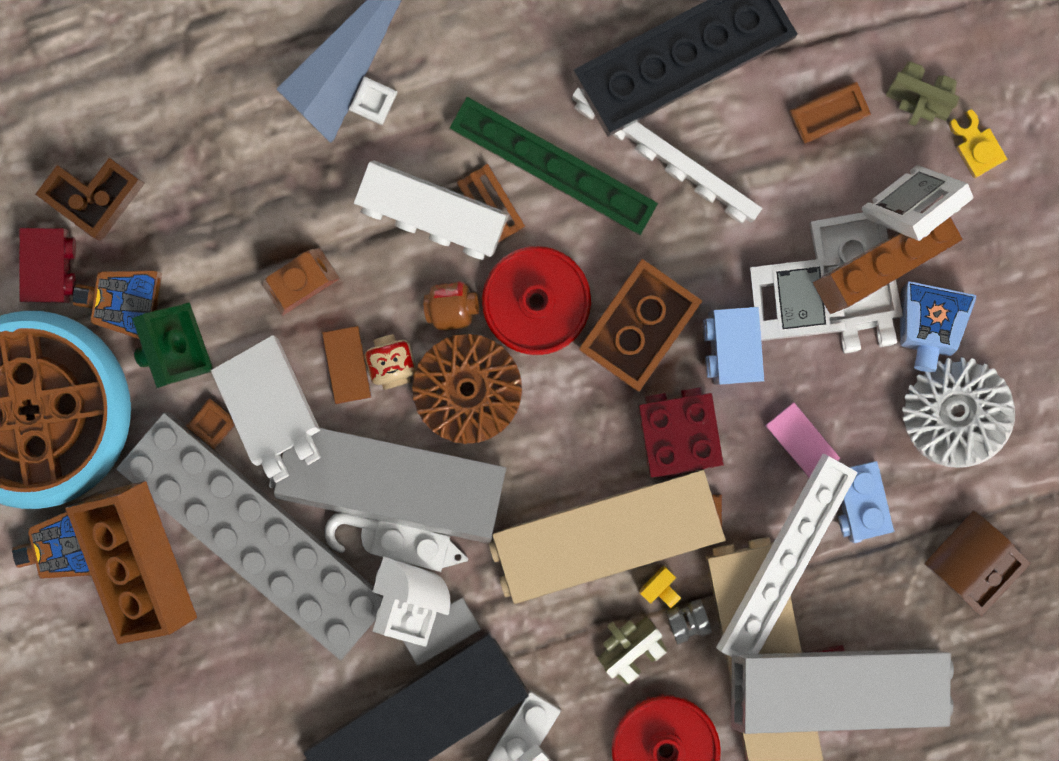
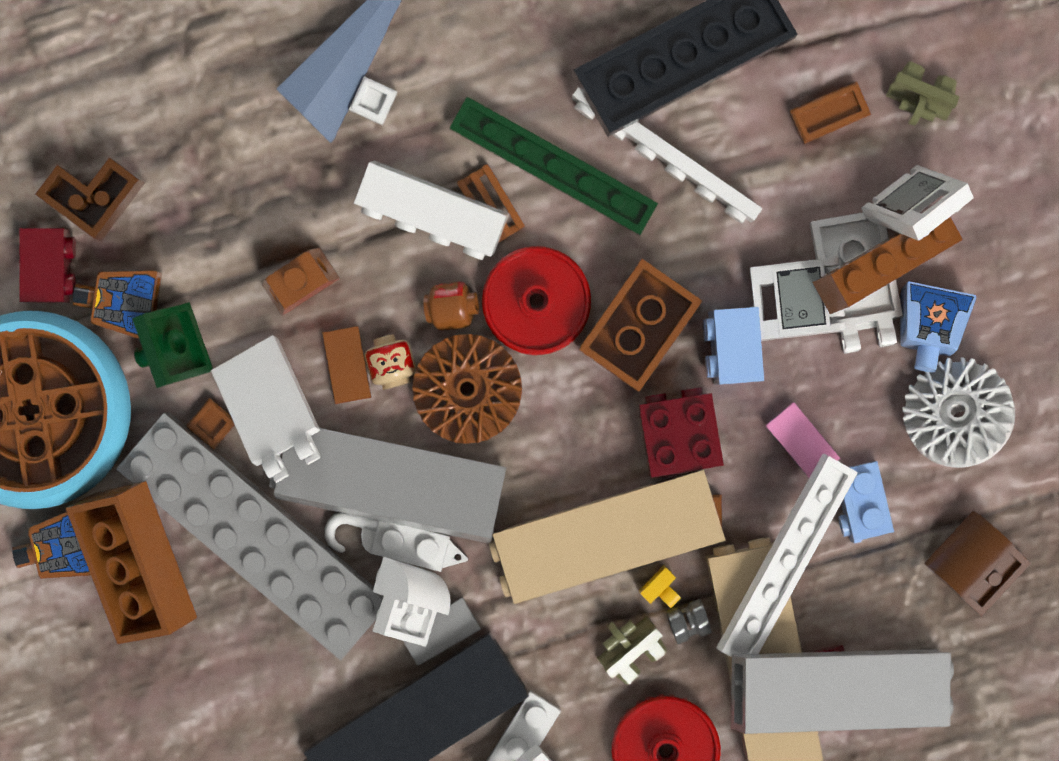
(979, 149): yellow plate -> none

